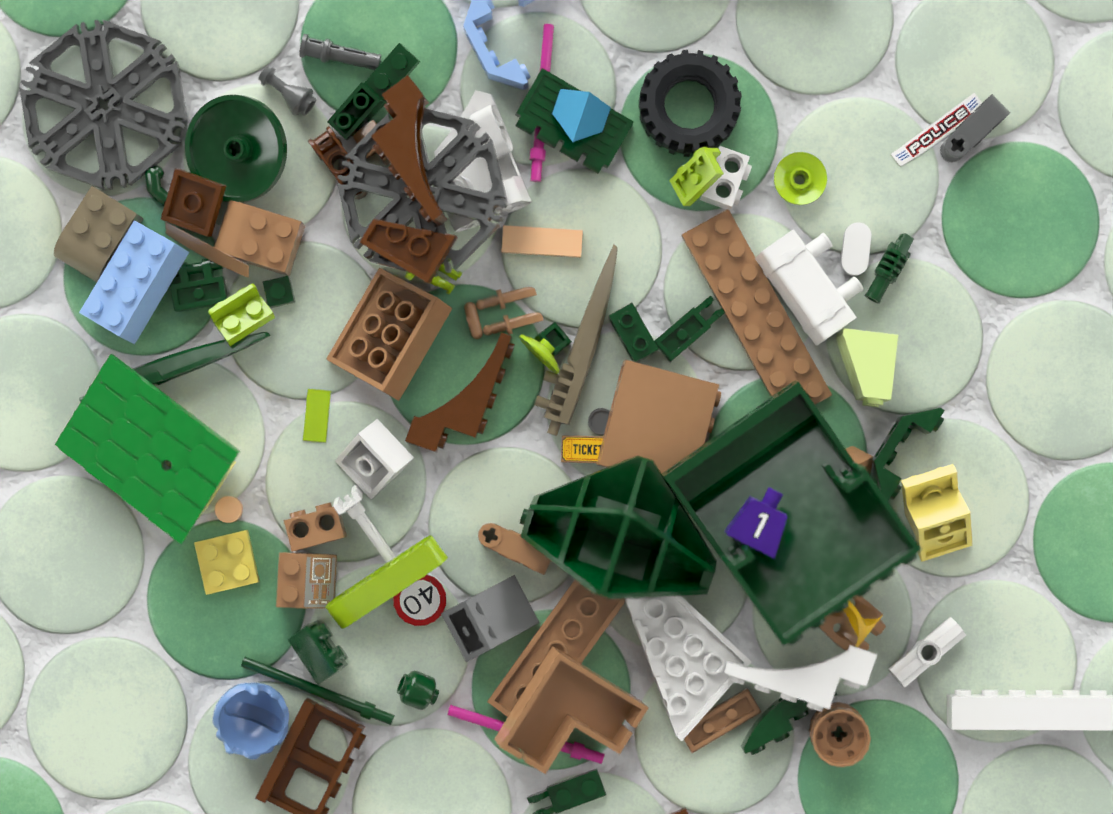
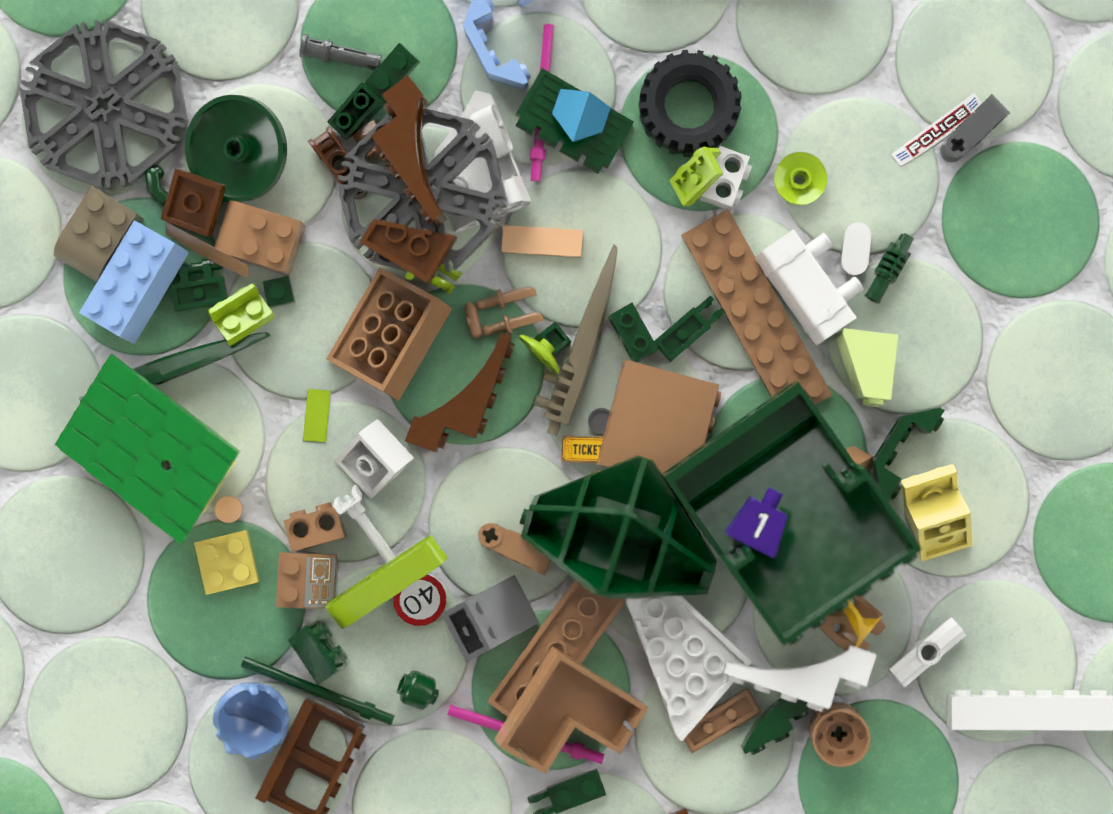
(298, 98): dark grey piece -> none

